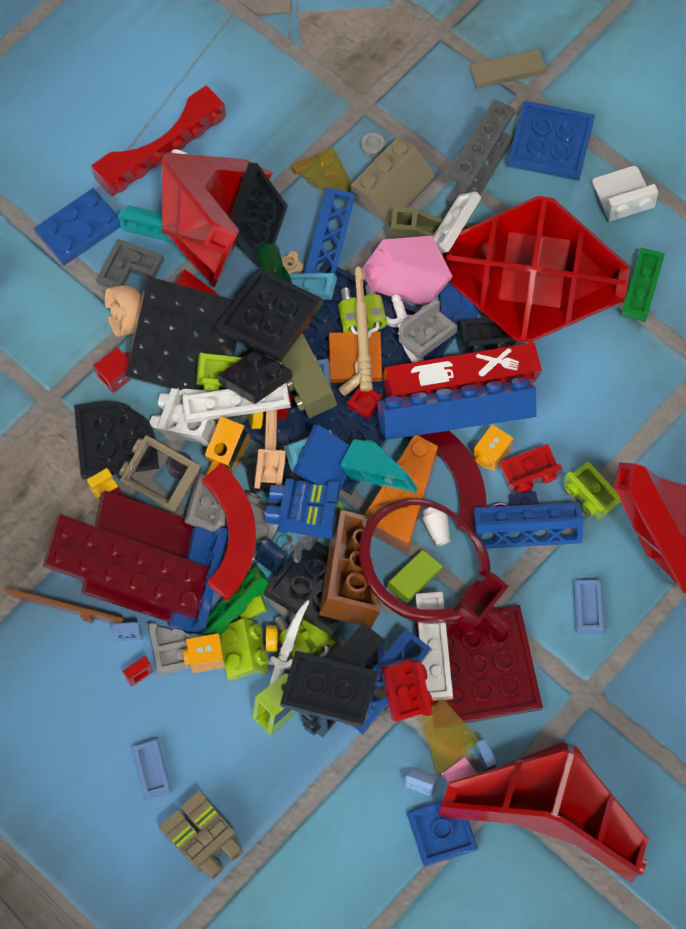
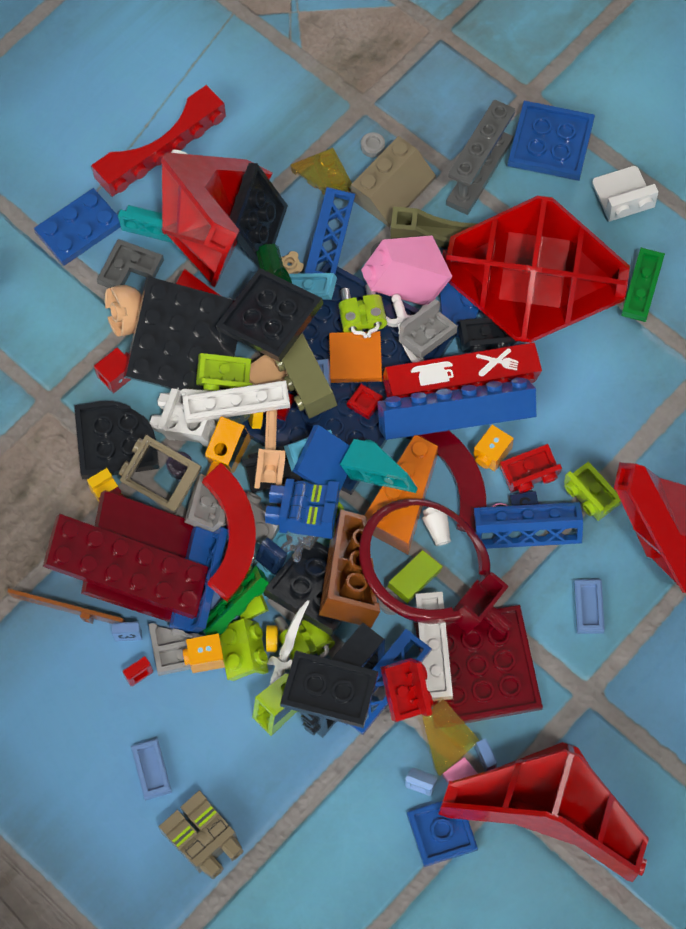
(255, 376): black plate -> none
(363, 366): tan piece -> none
(455, 220): white tile -> none
(508, 69): dark tan tile -> none

